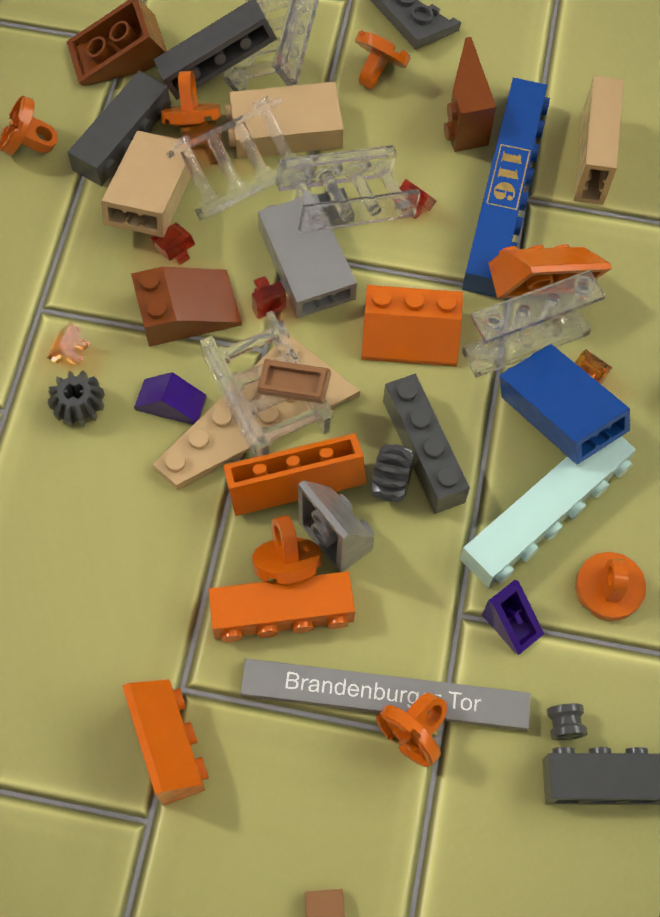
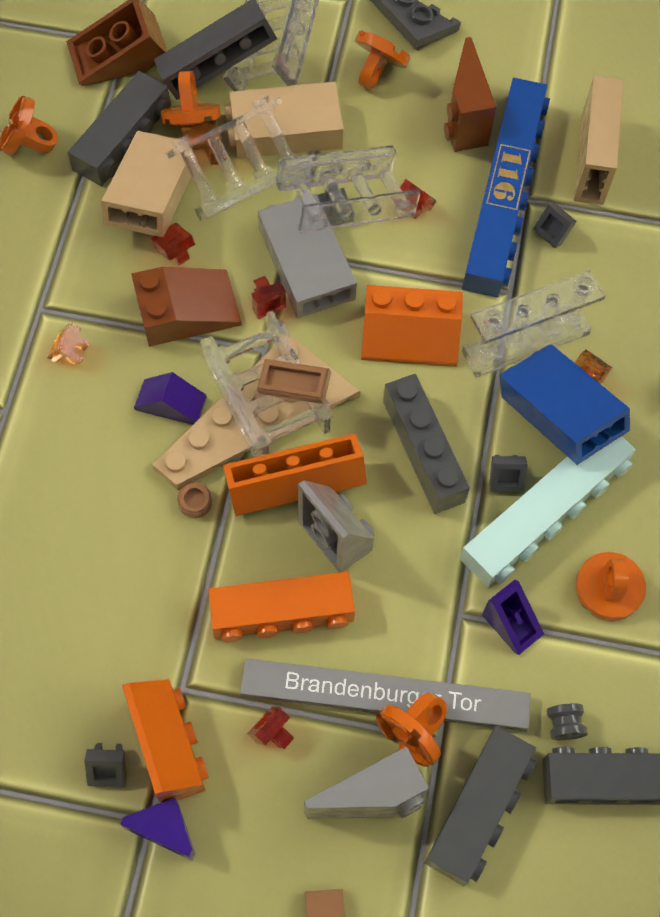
(76, 398): dark grey gear -> none
(105, 766): none -> dark grey tile
(163, 826): none -> dark purple slope
(194, 500): none -> medium nougat tile
(270, 728): none -> clear red tile
(286, 556): orange tile -> none
(375, 792): none -> light grey slope
(392, 472): dark grey gear -> none
(480, 807): none -> dark grey brick
(508, 473): none -> dark grey tile
(525, 270): orange slope -> none
(554, 224): none -> dark grey tile

